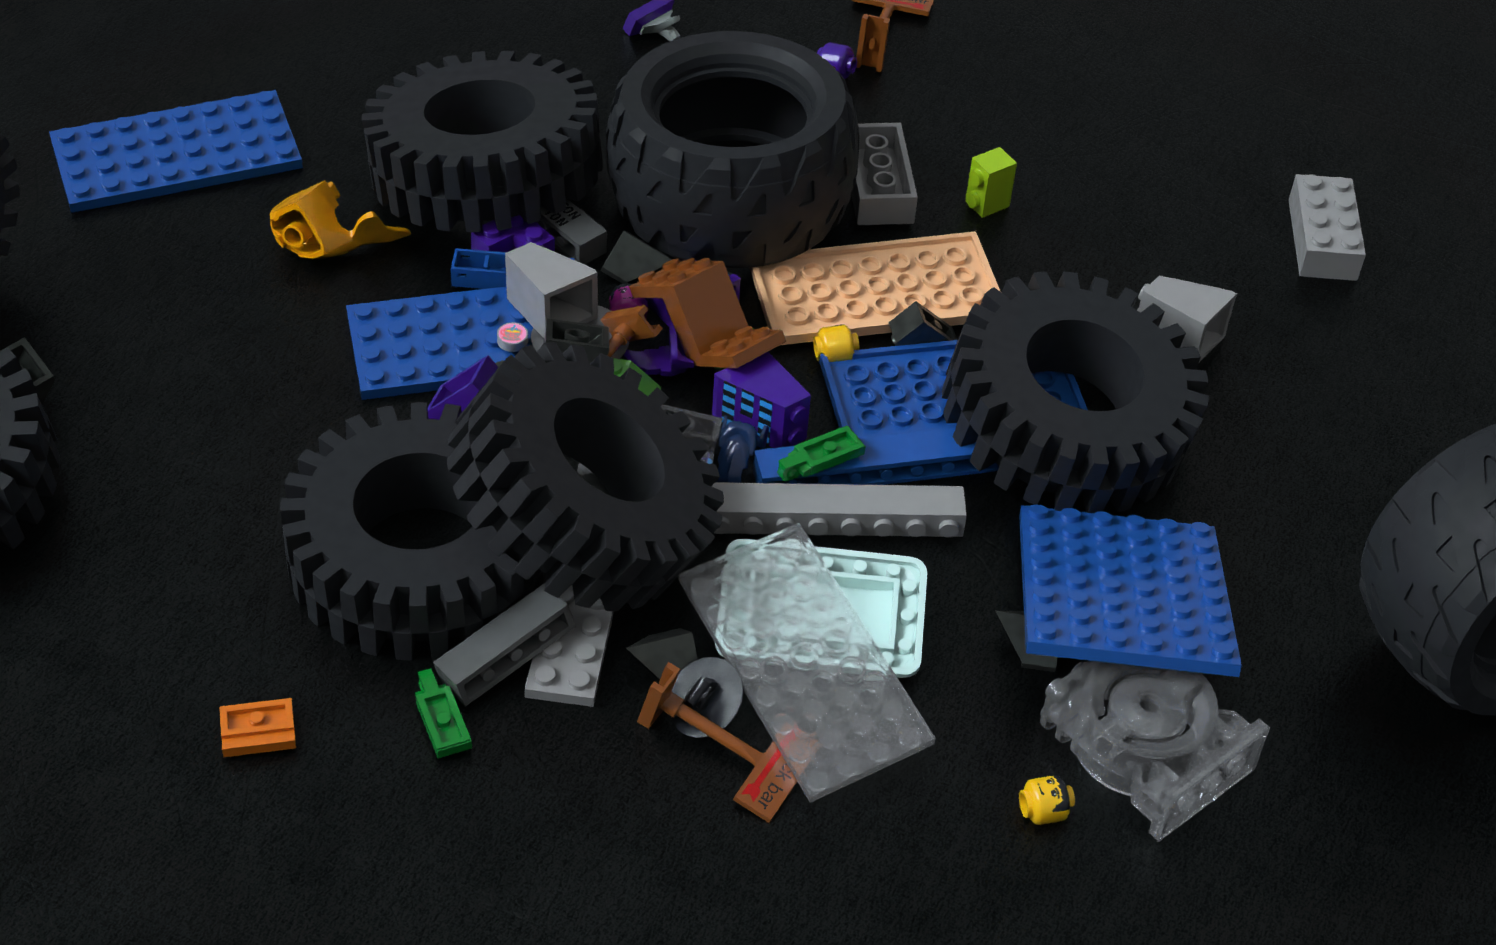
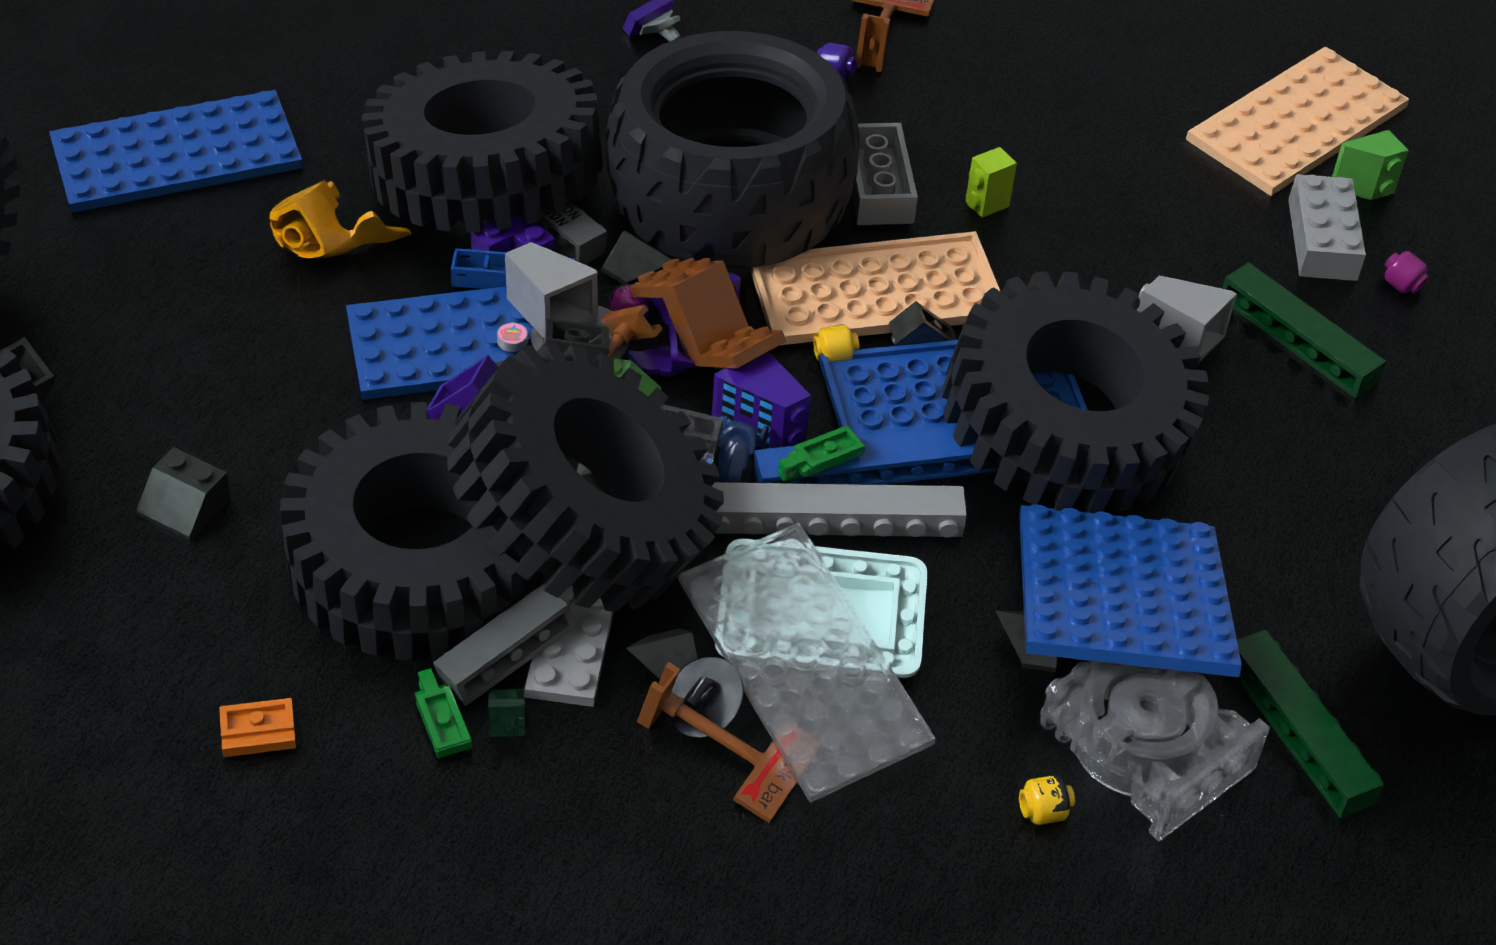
(183, 494): none -> pearl dark grey slope
(506, 712): none -> clear green slope
(1297, 120): none -> light nougat plate
(1304, 331): none -> dark green brick
(1306, 726): none -> dark green brick
(1372, 163): none -> bright green slope
(1406, 272): none -> magenta head

